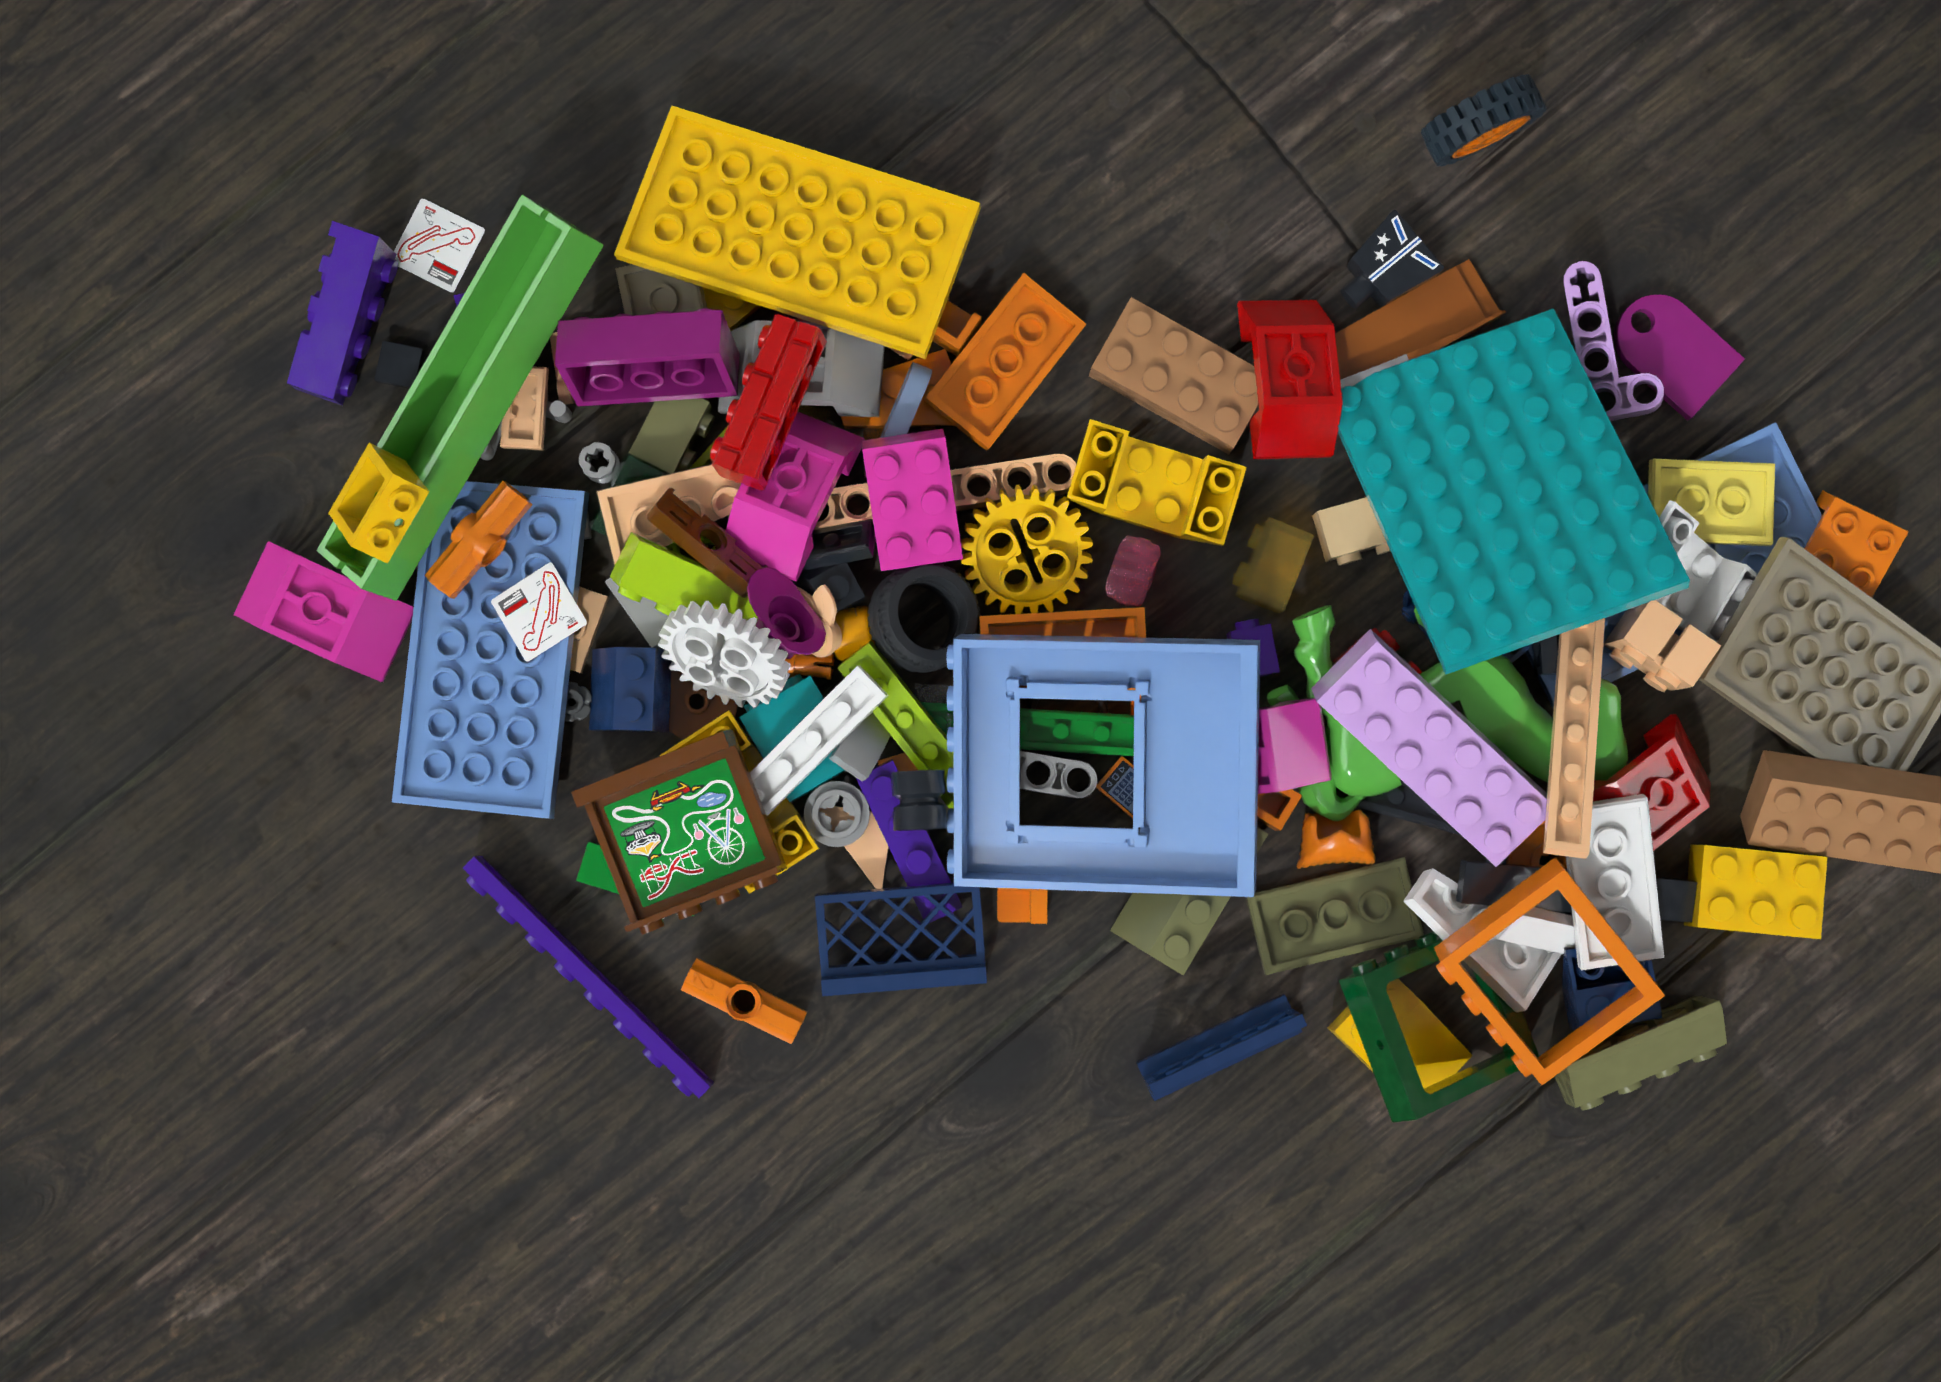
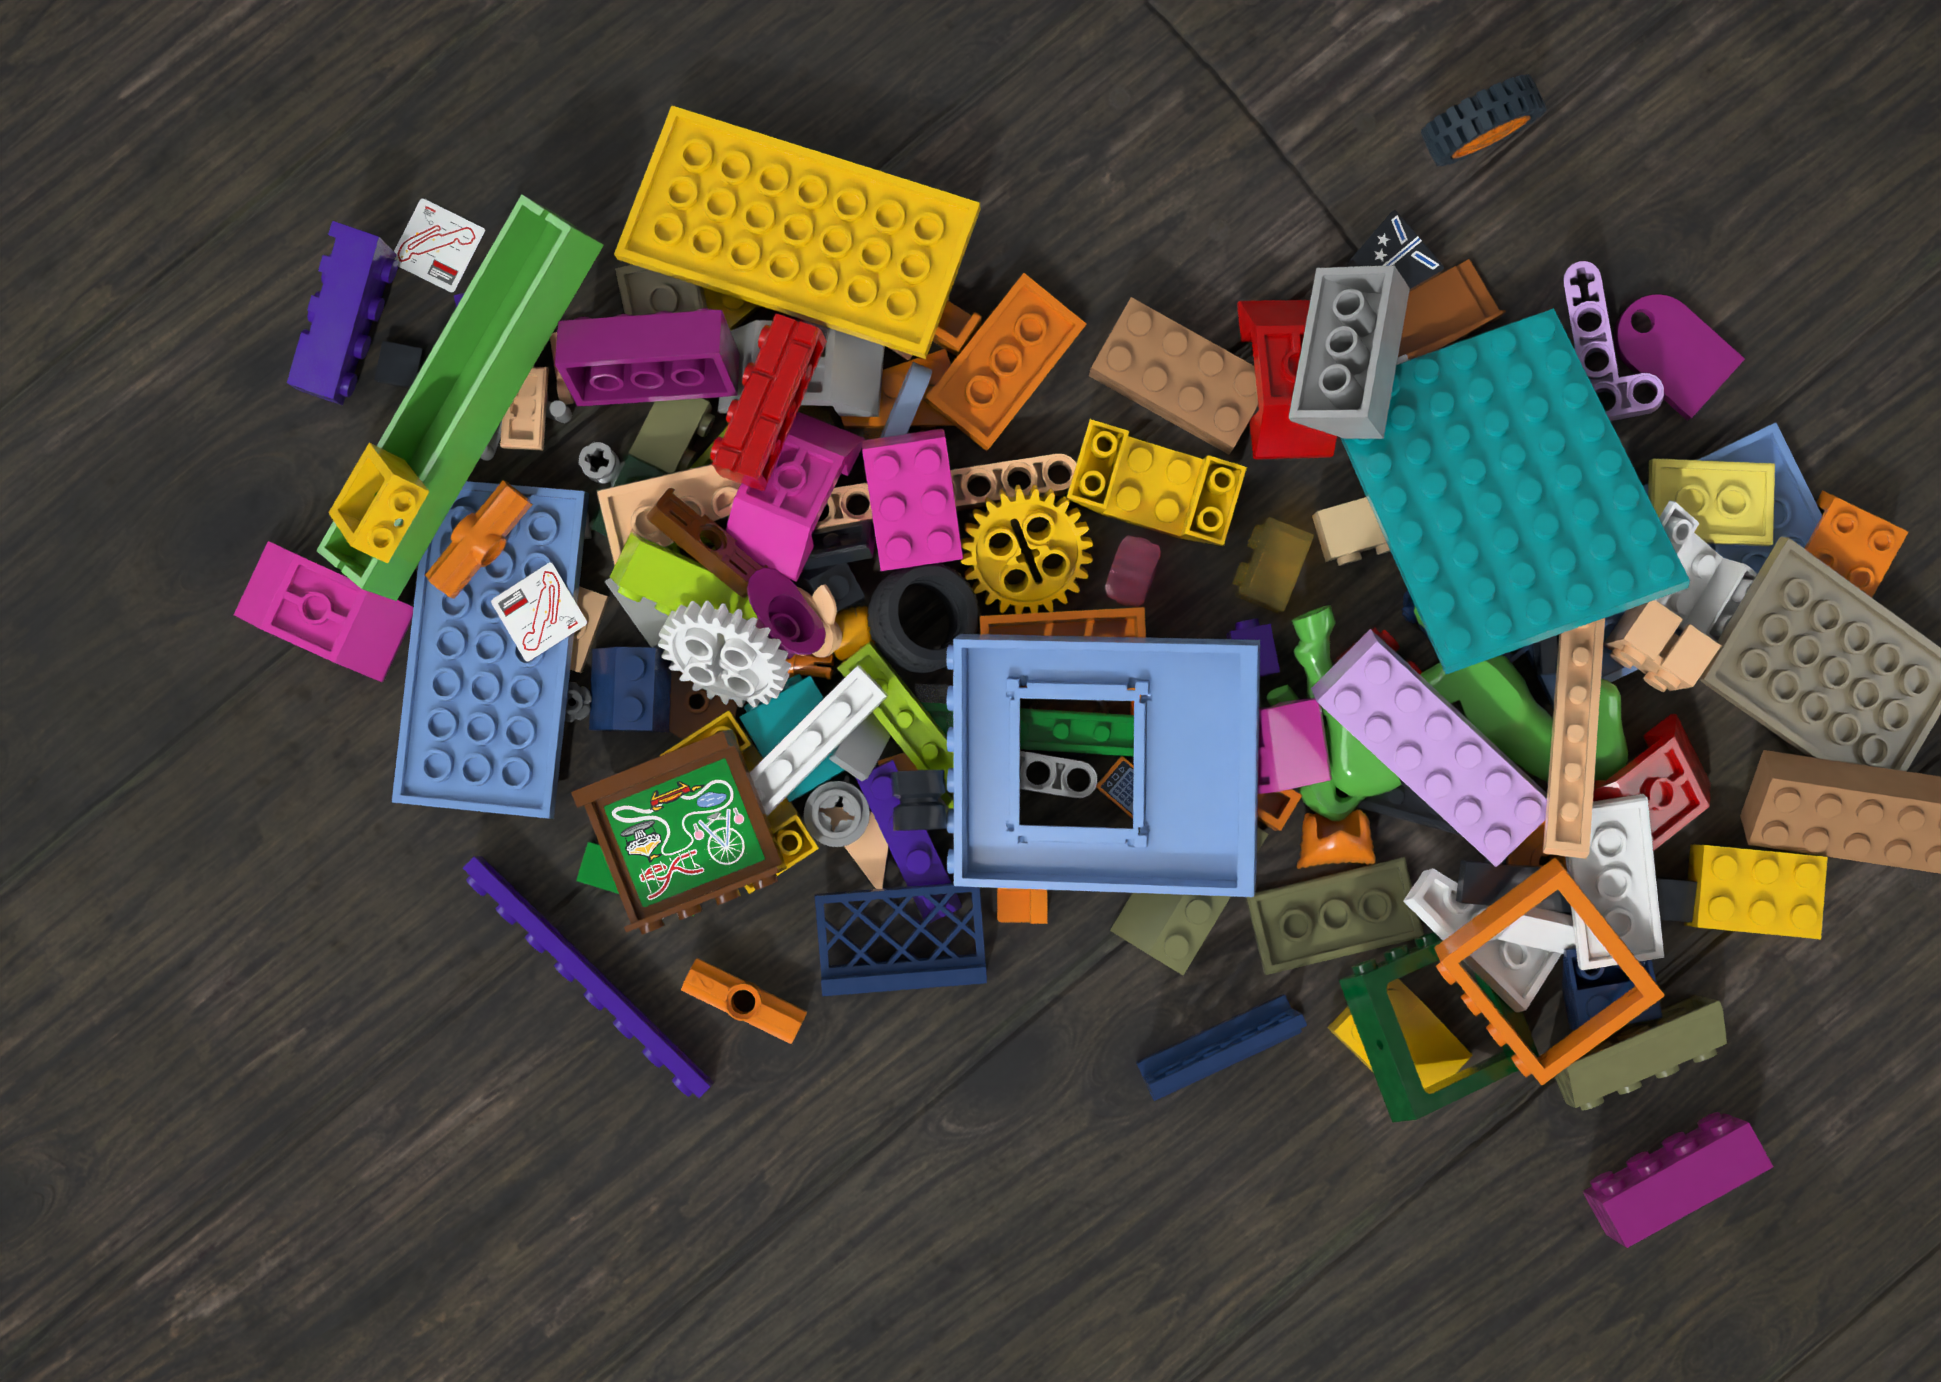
(1350, 351): none -> light grey slope
(1676, 1178): none -> magenta brick

